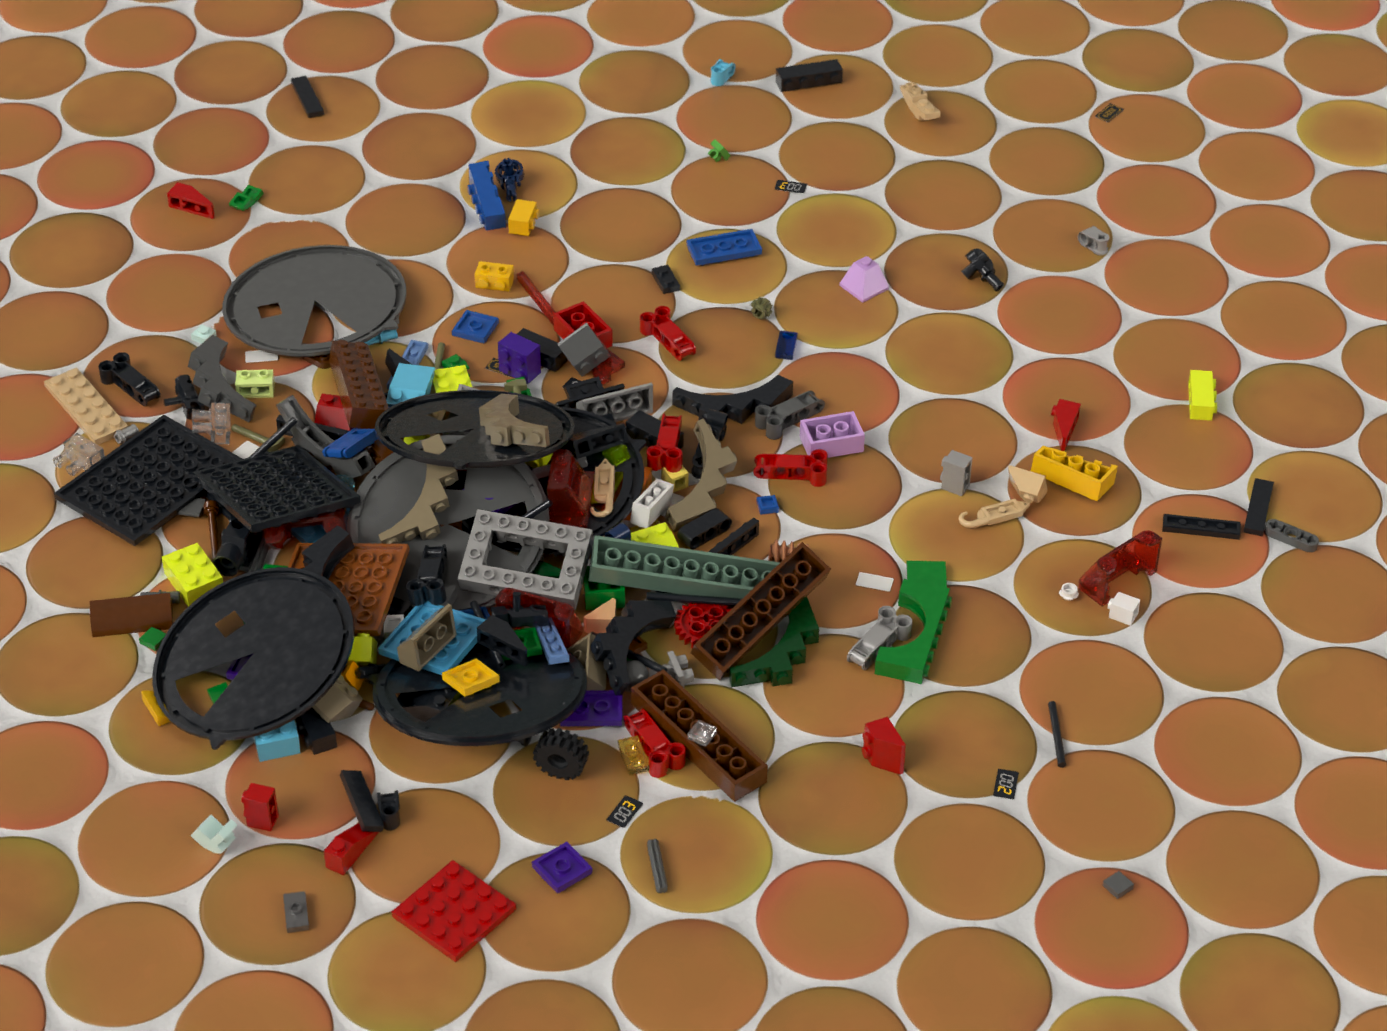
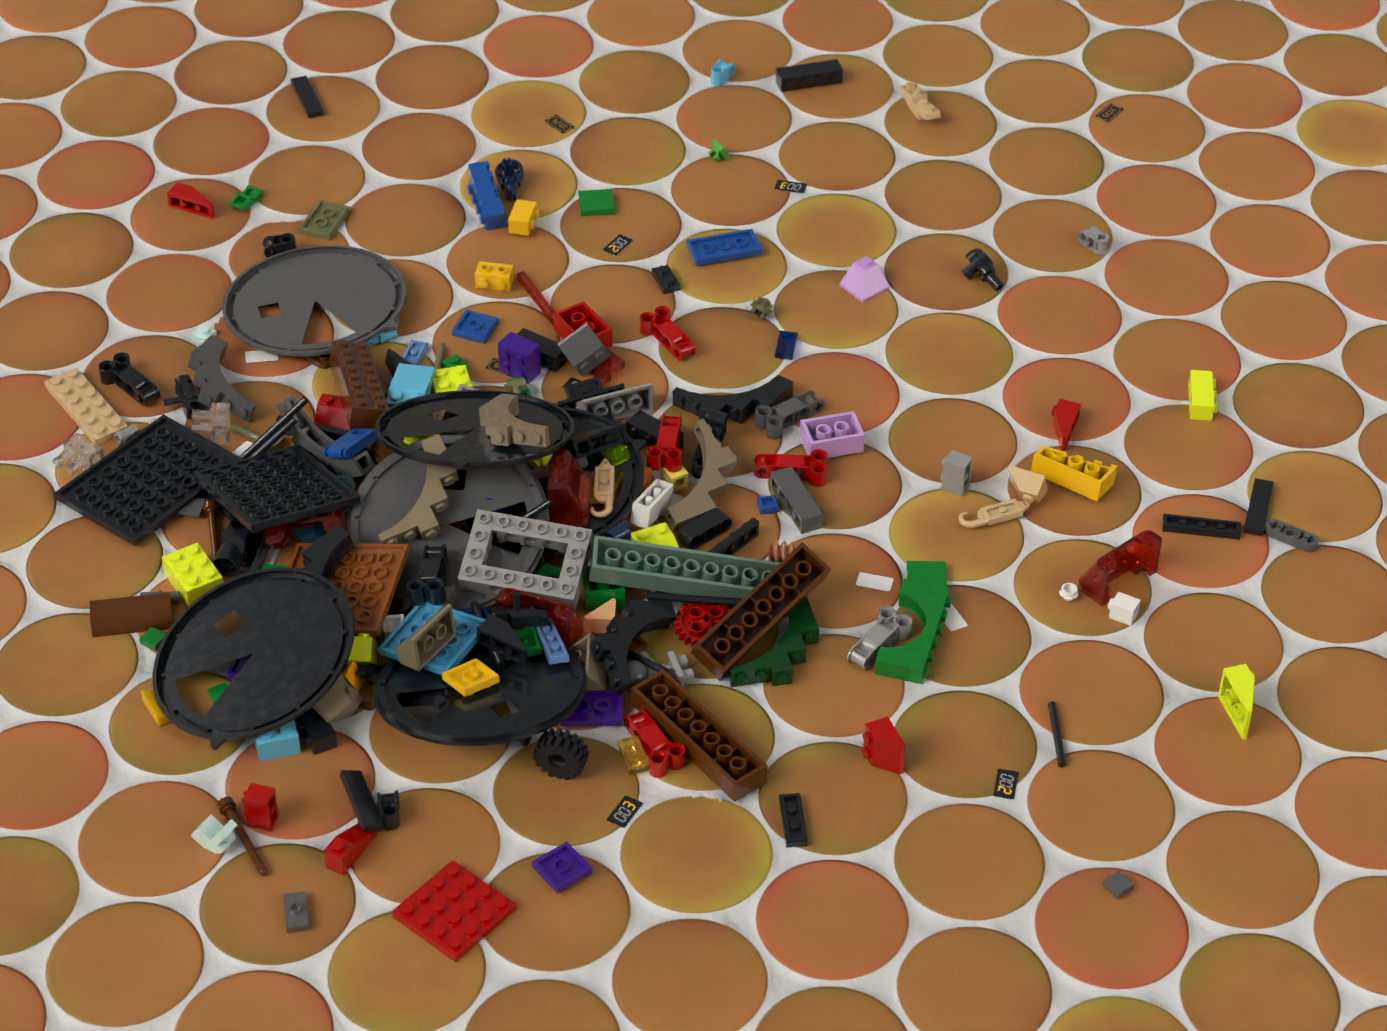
(227, 807): none -> reddish brown piece
(255, 383): yellowish green brick -> none
(274, 428): none -> black piece
(279, 244): none -> black piece
(324, 220): none -> olive tile
(559, 124): none -> sticker
(596, 202): none -> green tile
(617, 245): none -> black sticker
(657, 866): dark grey axle -> none
(702, 733): clear plate -> none
(793, 820): none -> black tile
(796, 500): none -> dark grey brick
(954, 620): none -> white sticker
(1237, 696): none -> neon yellow slope

